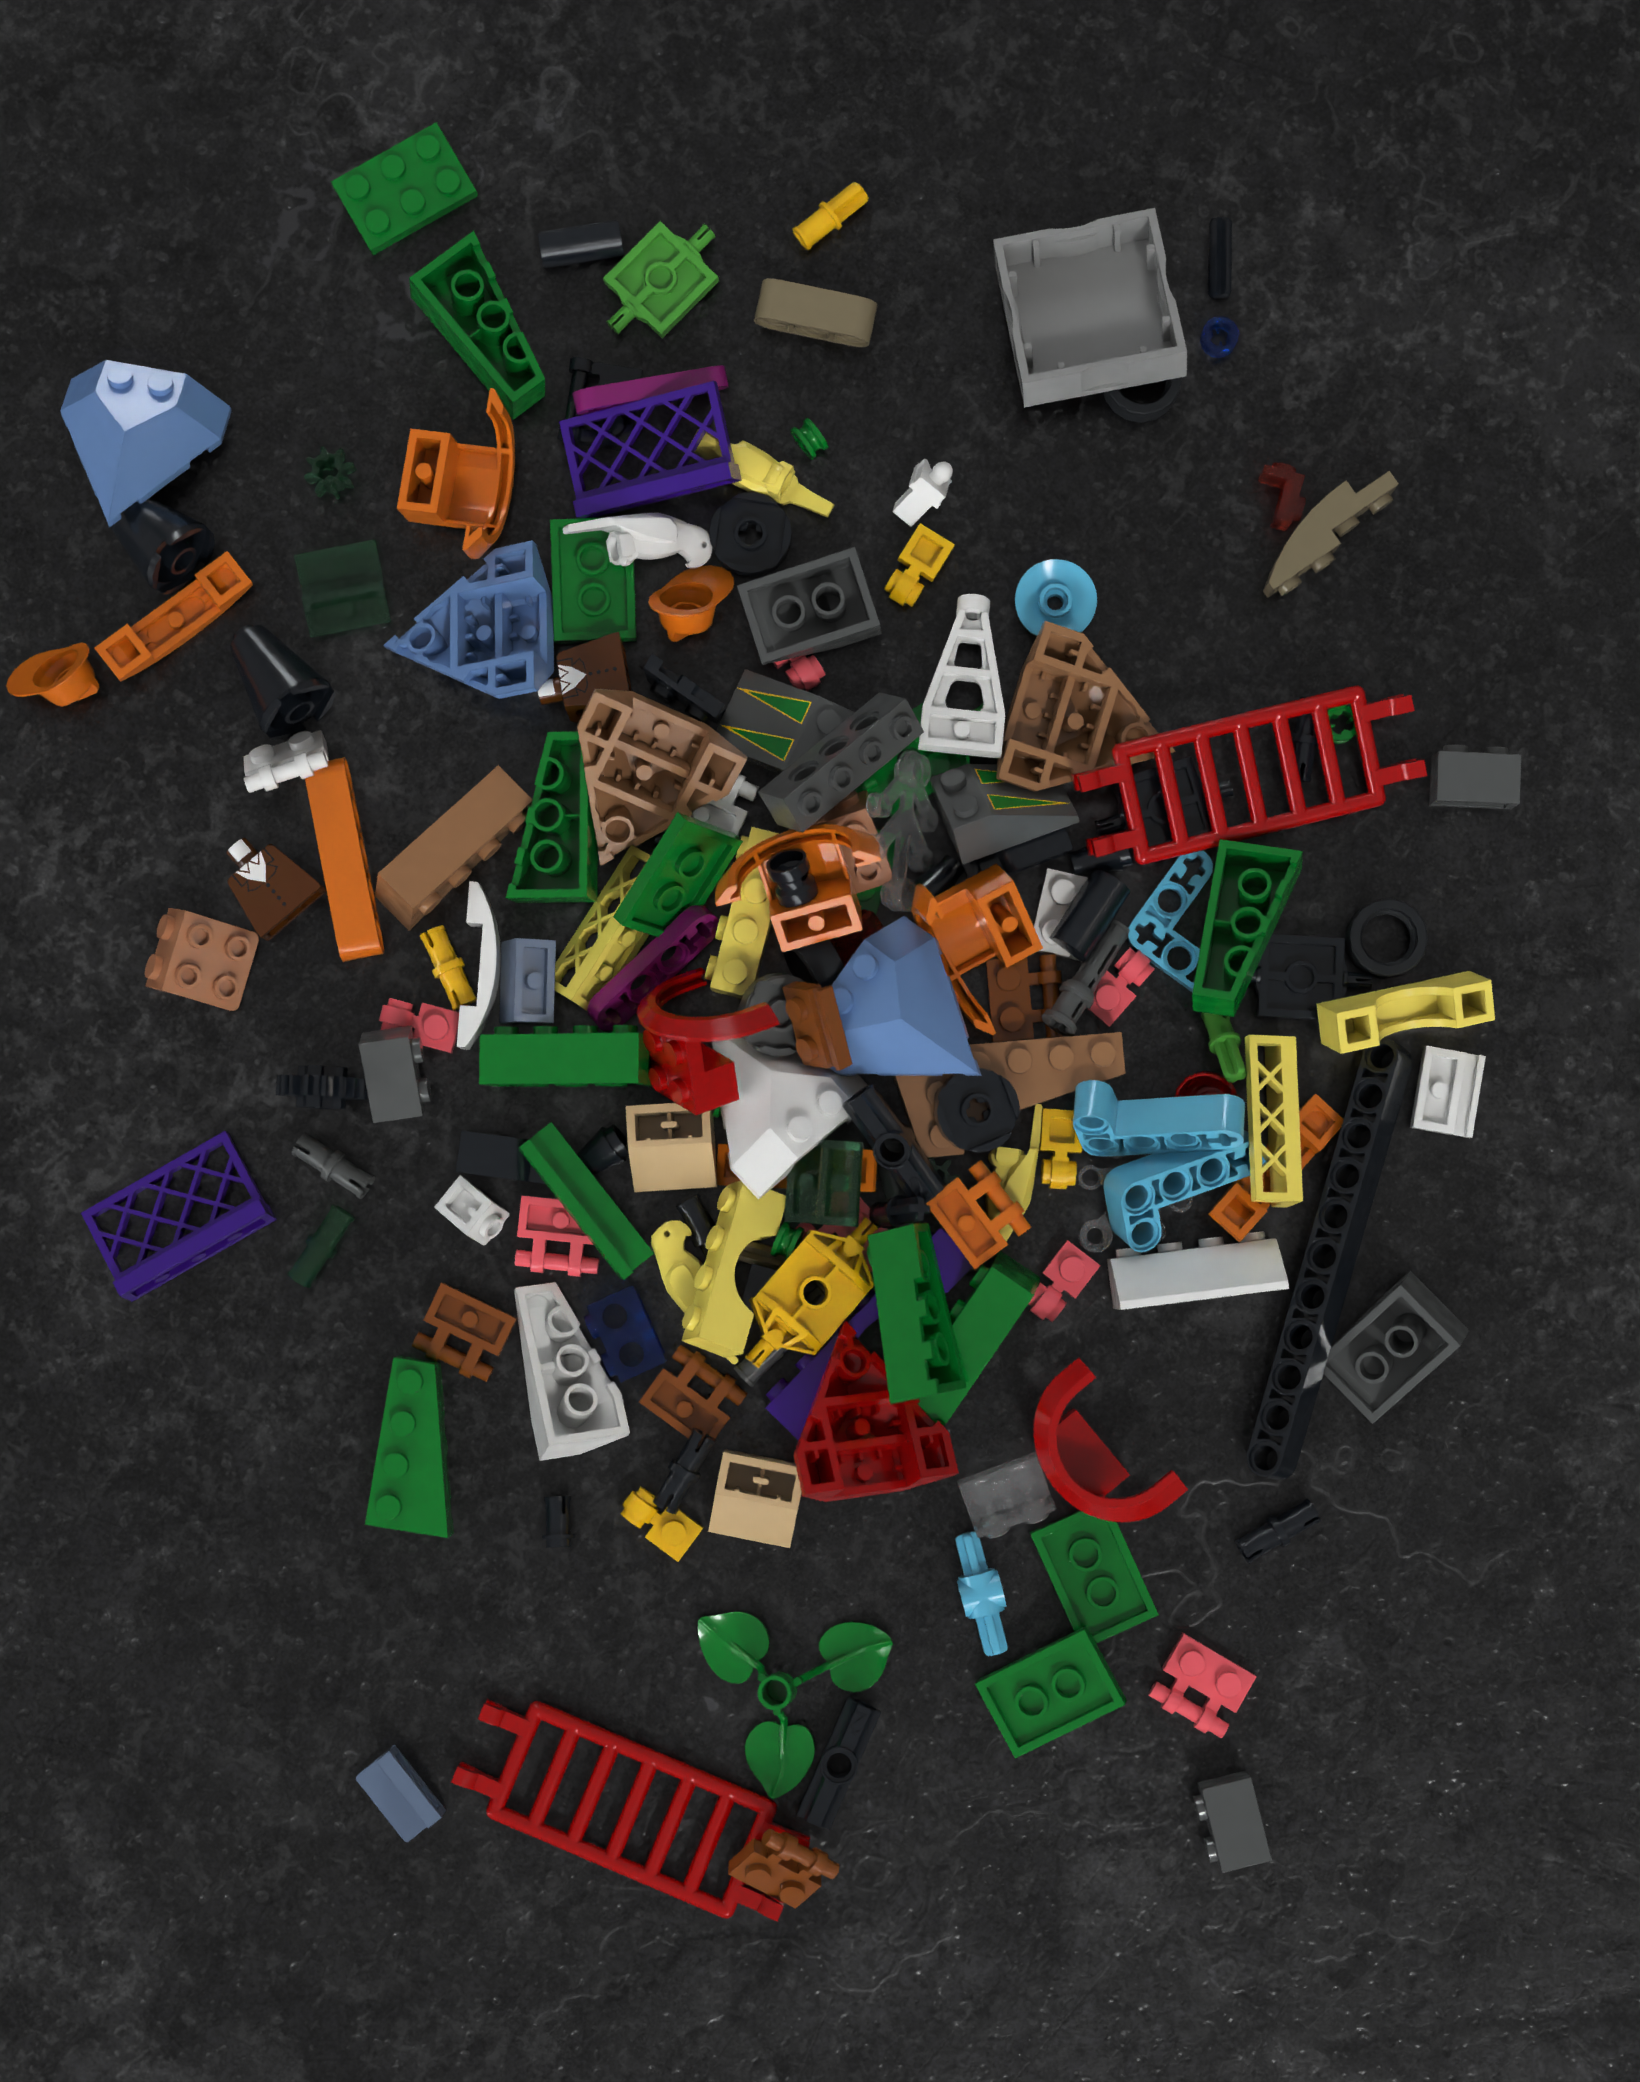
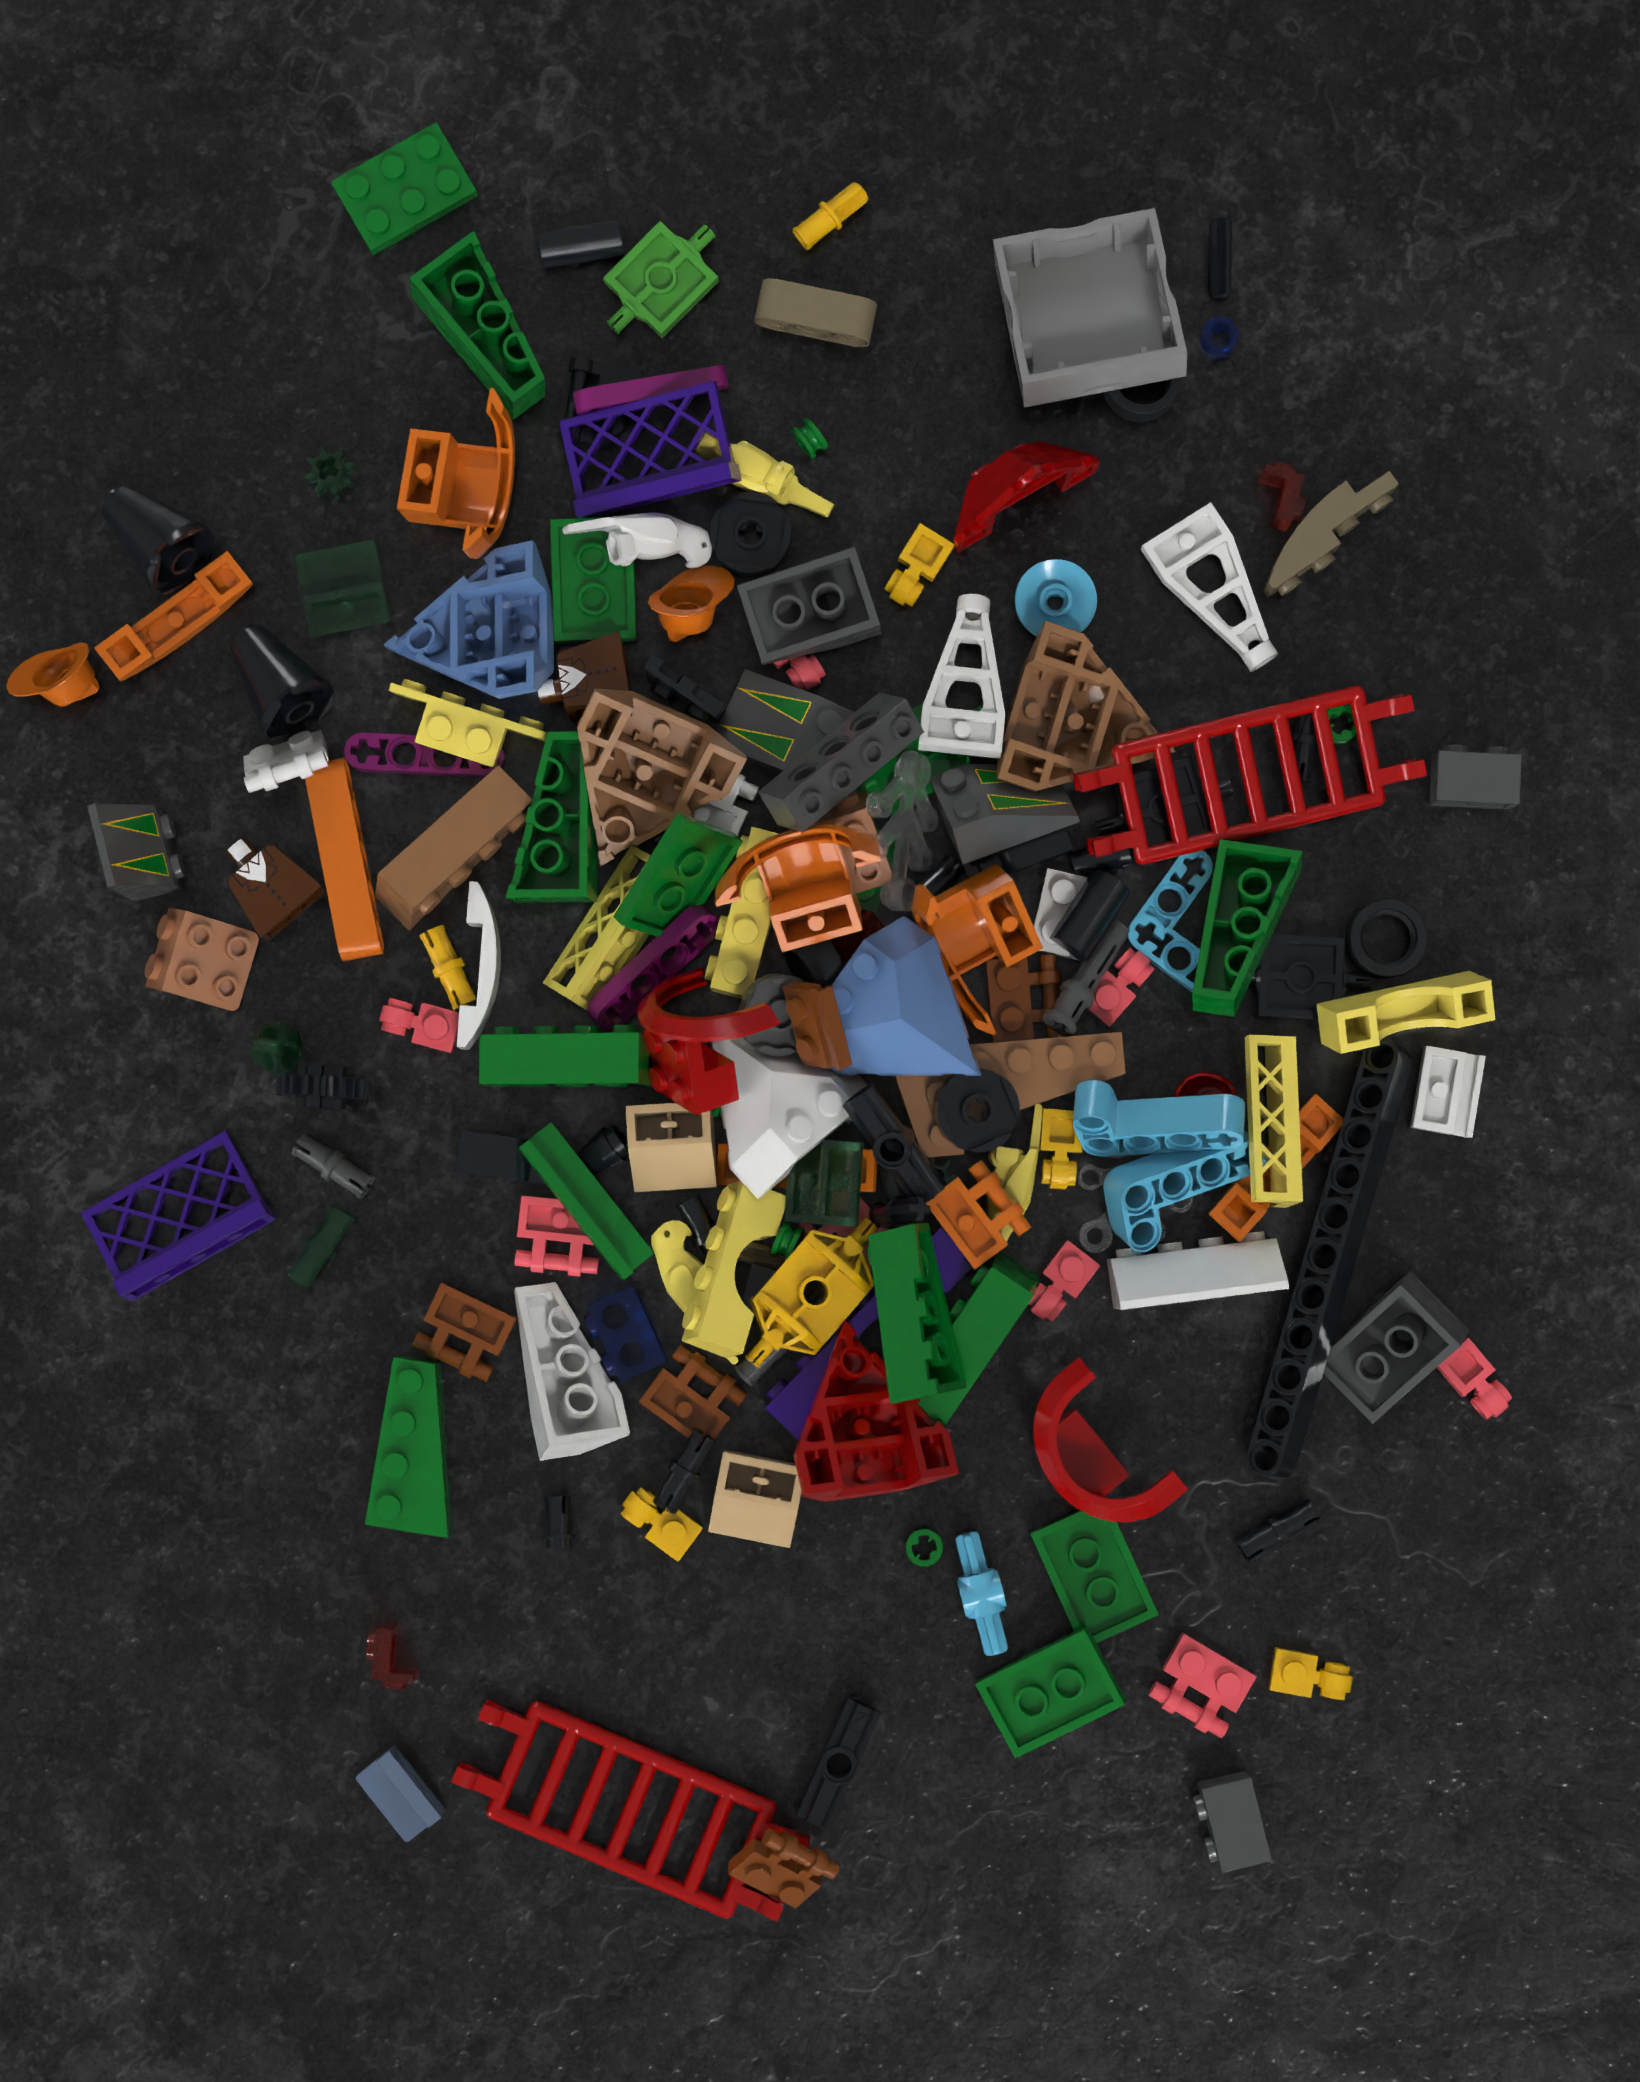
(136, 849): none -> dark grey slope
(139, 429): medium blue wedge -> none
(276, 1048): none -> clear green gear
(382, 1650): none -> clear red bracket
(393, 1074): dark grey brick -> none
(422, 765): none -> magenta beam
(464, 730): none -> light yellow bracket
(472, 1211): white bracket -> none
(527, 981): sand blue panel -> none
(774, 1751): green plant -> none
(790, 872): black wheel -> none
(926, 490): white piece -> none
(934, 1555): none -> green bush
(1006, 1496): clear bracket -> none
(1014, 478): none -> red wedge
(1186, 544): none -> white plate
(1225, 1045): bright green axle -> none
(1296, 1674): none -> yellow plate
(1467, 1371): none -> coral plate

